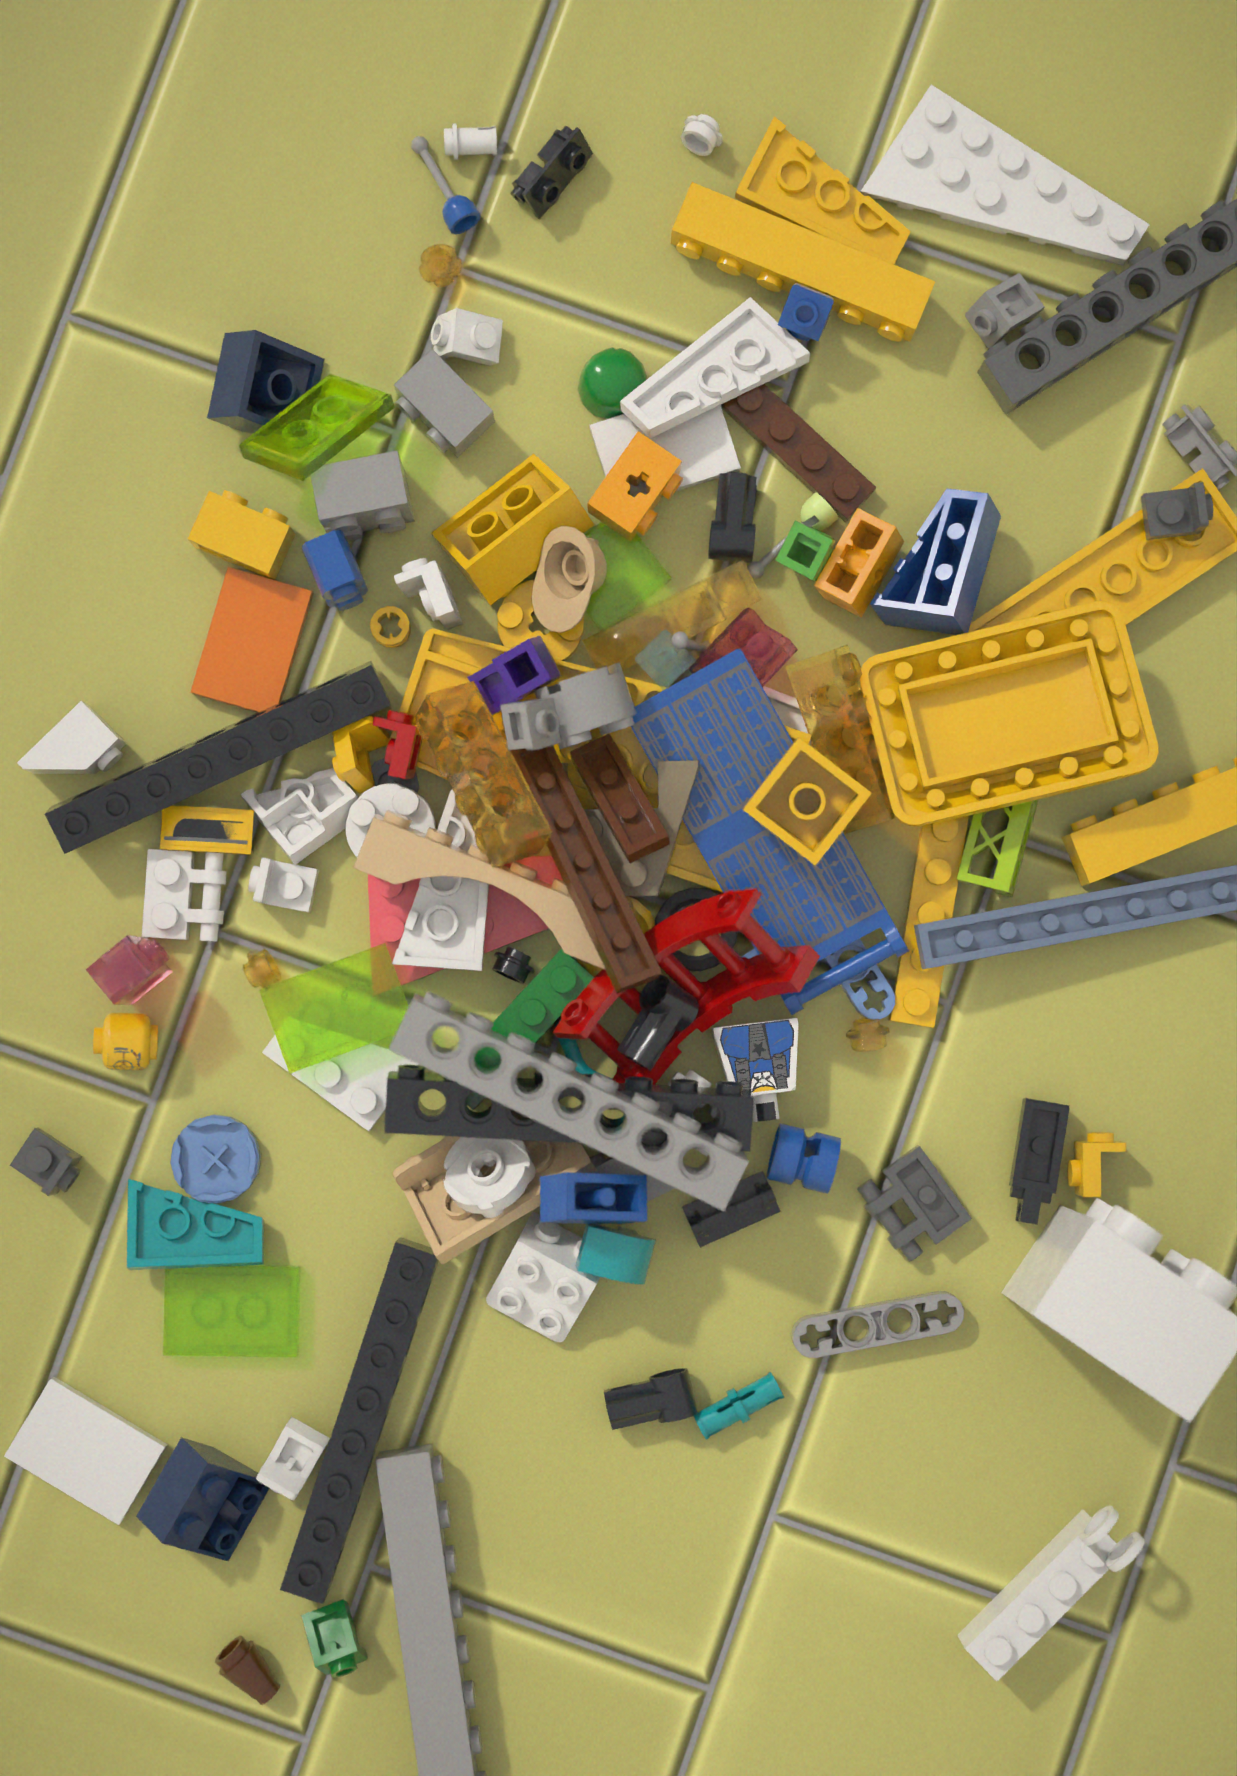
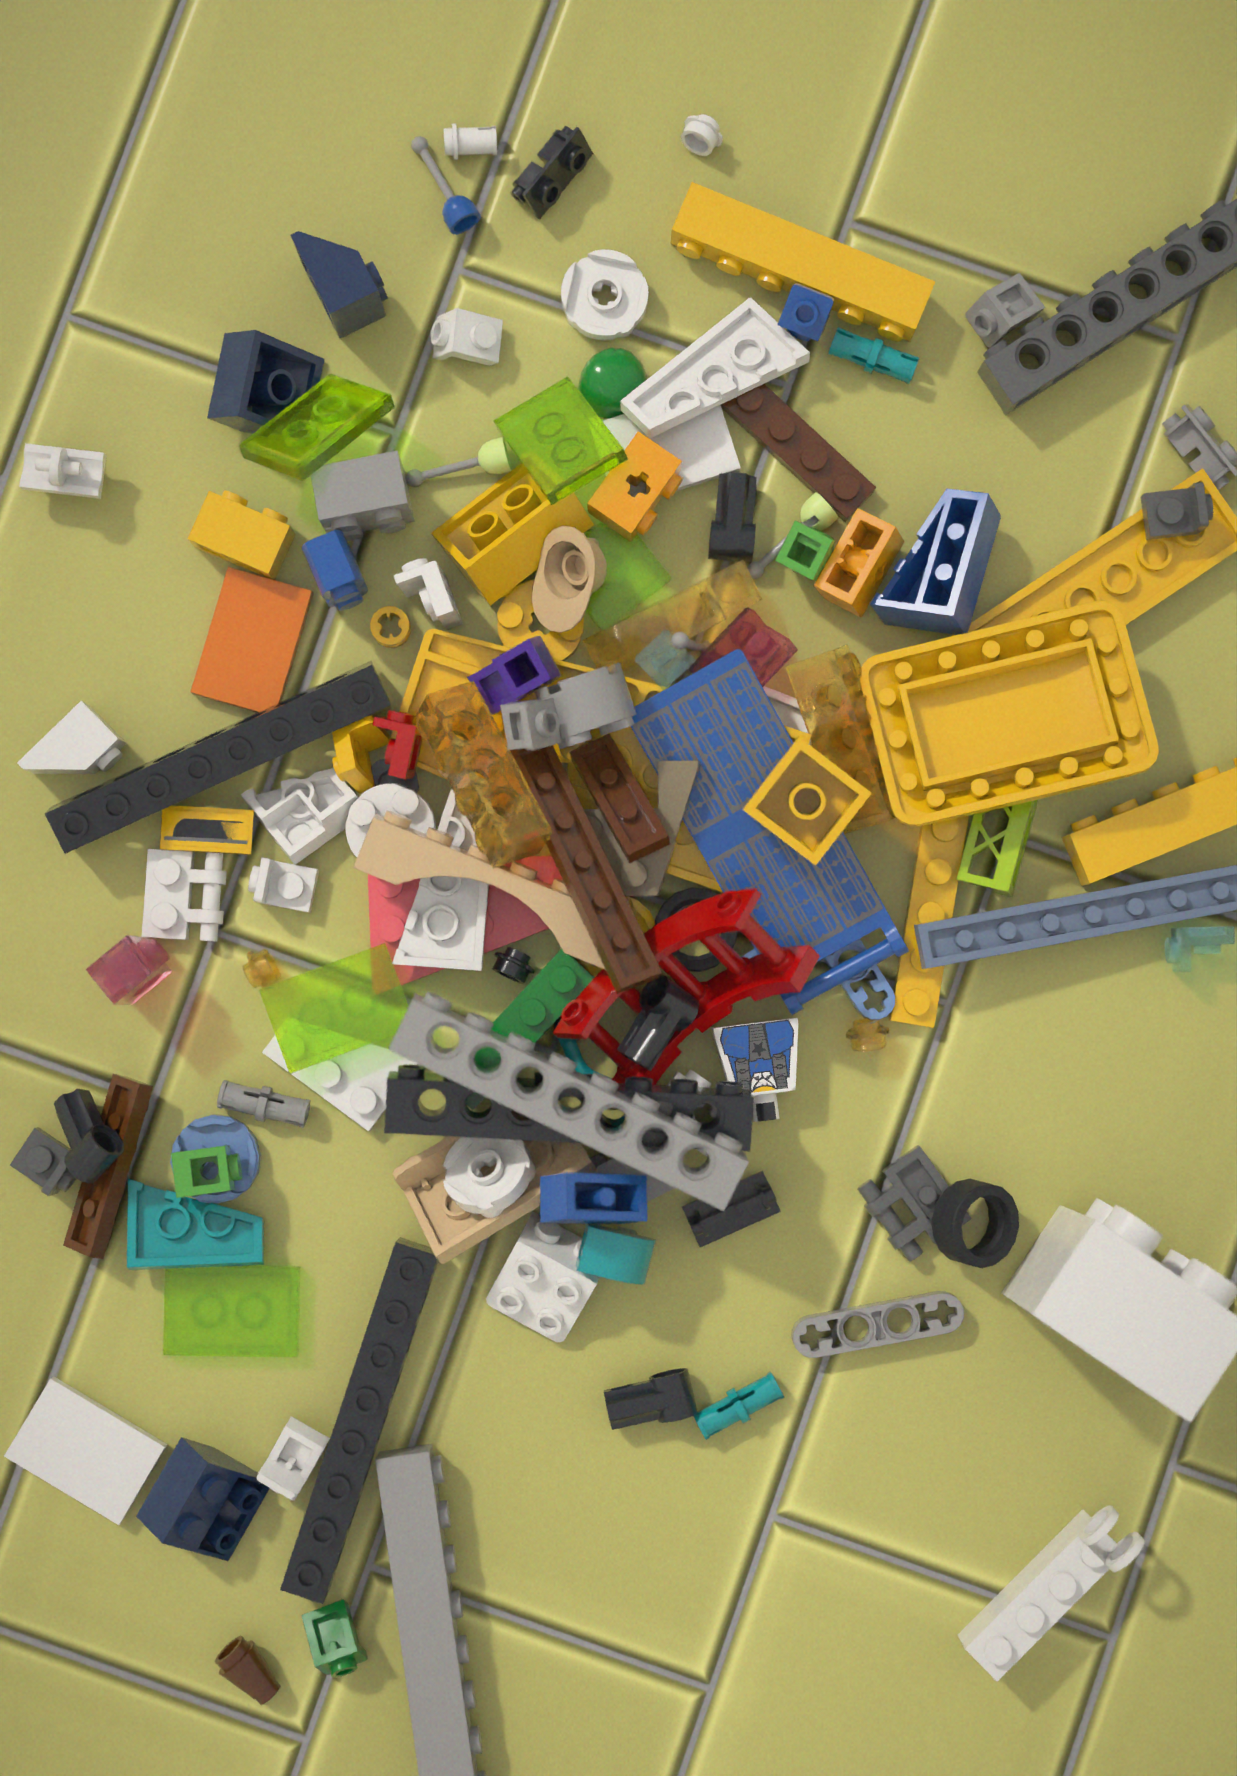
(63, 471): none -> white hips
(91, 1142): none -> black piece
(99, 1201): none -> reddish brown plate
(126, 1041): yellow head -> none
(189, 1171): none -> bright green brick
(263, 1103): none -> light grey pin
(344, 283): none -> dark blue slope
(434, 255): clear yellow plate -> none
(443, 404): light grey brick -> none
(491, 457): none -> hinge
(560, 440): none -> clear neon green tile
(589, 275): none -> white plate
(802, 189): yellow wing -> none
(803, 1158): blue wheel -> none
(873, 355): none -> teal pin
(987, 179): white wing -> none
(1001, 1228): none -> black tyre
(1037, 1156): black hinge -> none
(1085, 1169): yellow bracket -> none
(1205, 941): none -> clear light blue bracket

